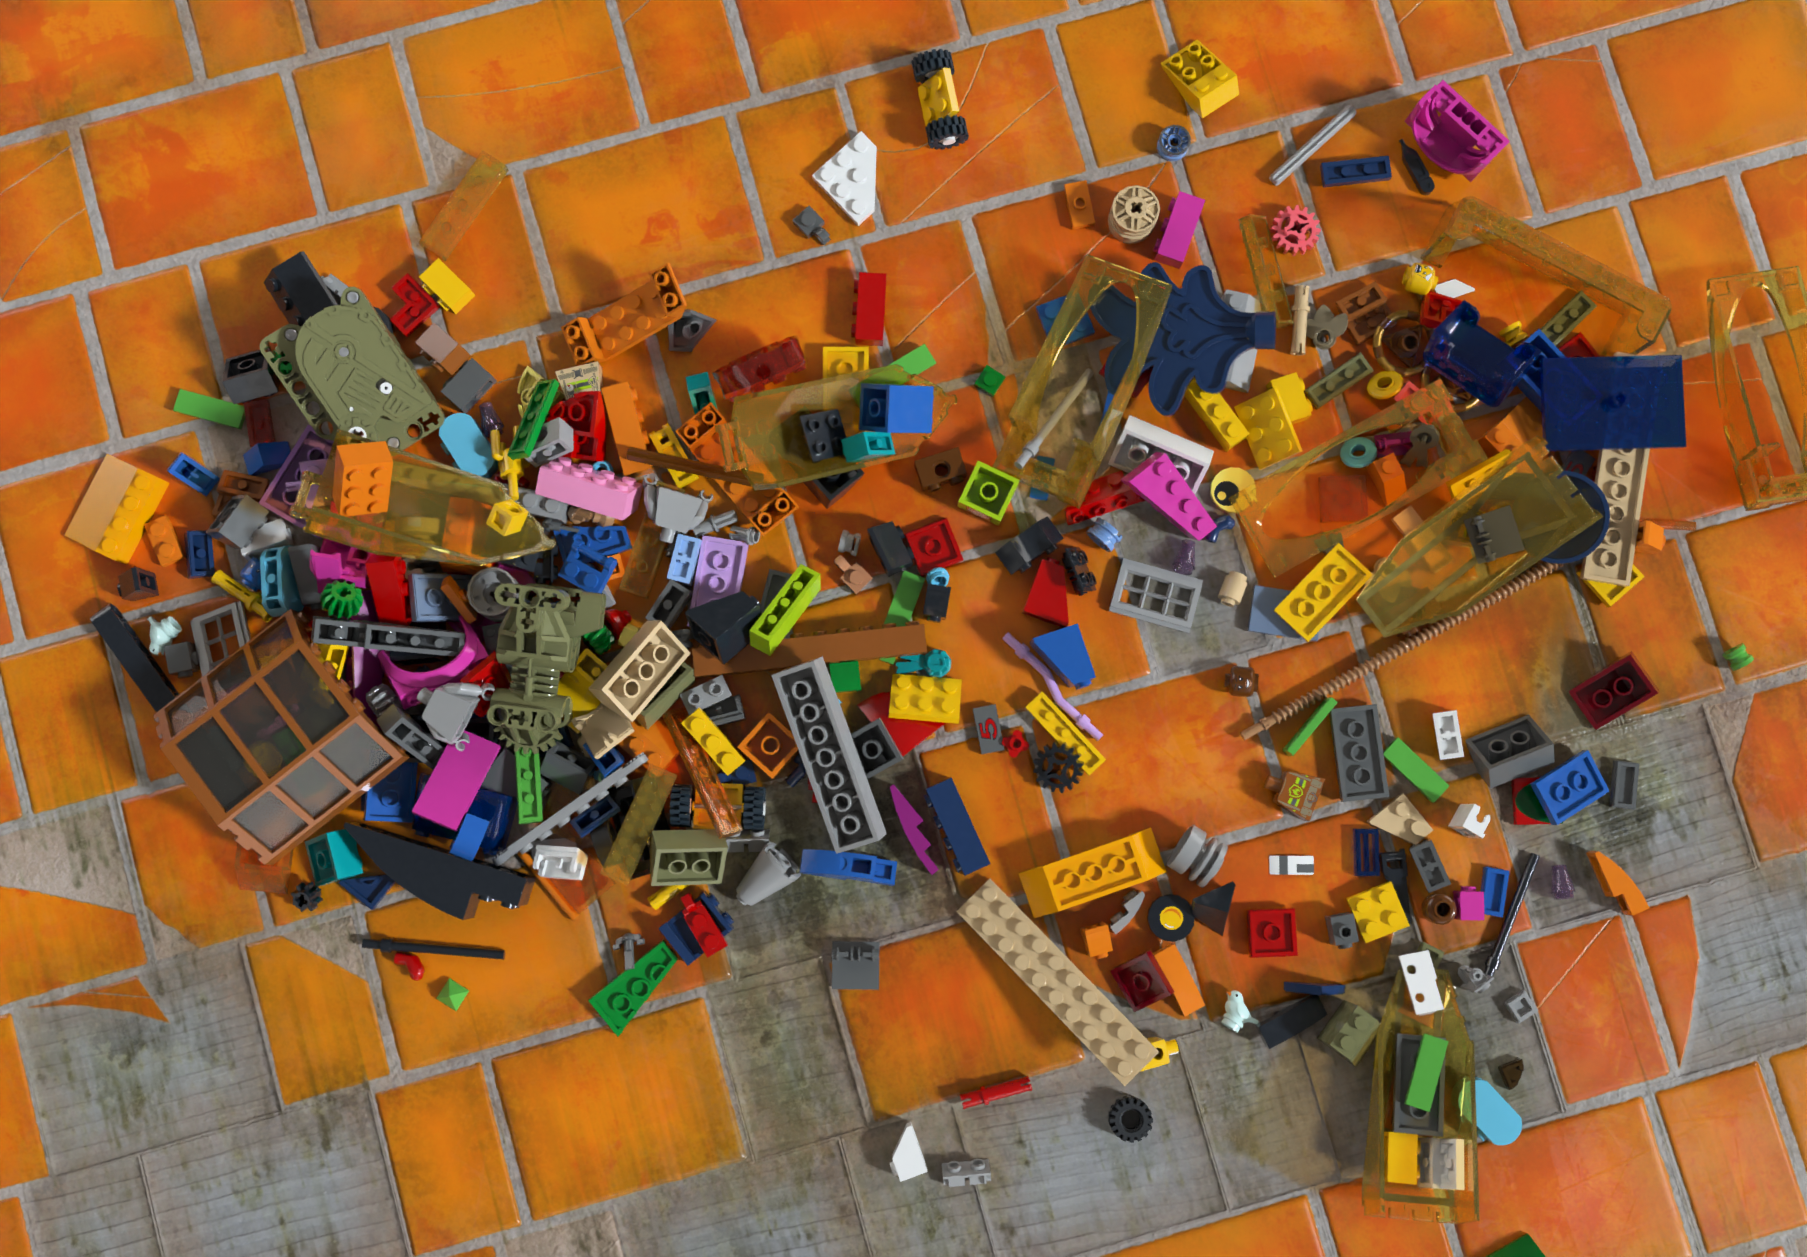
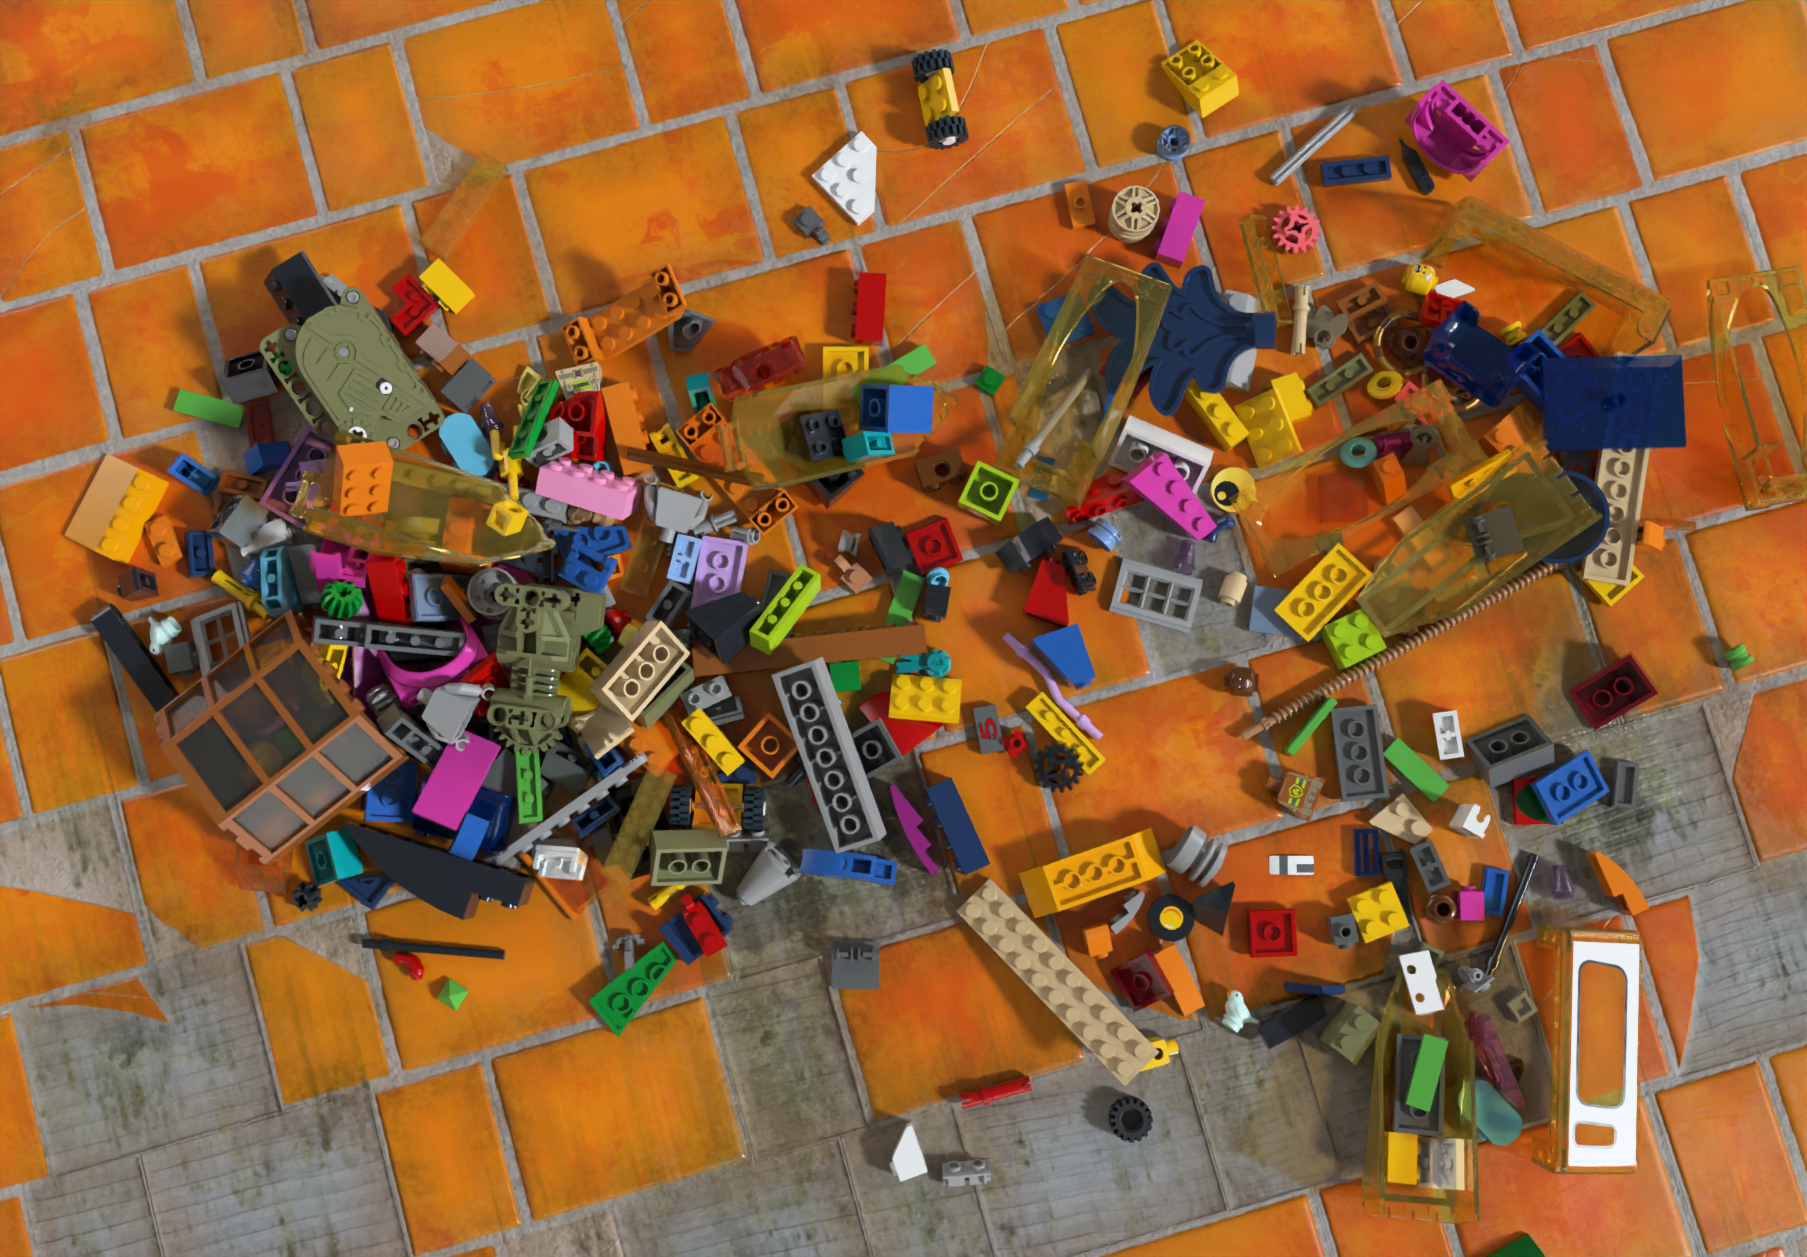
(1352, 639): none -> lime brick
(1493, 1059): none -> clear pink slope
(1593, 1050): none -> clear yellow windscreen

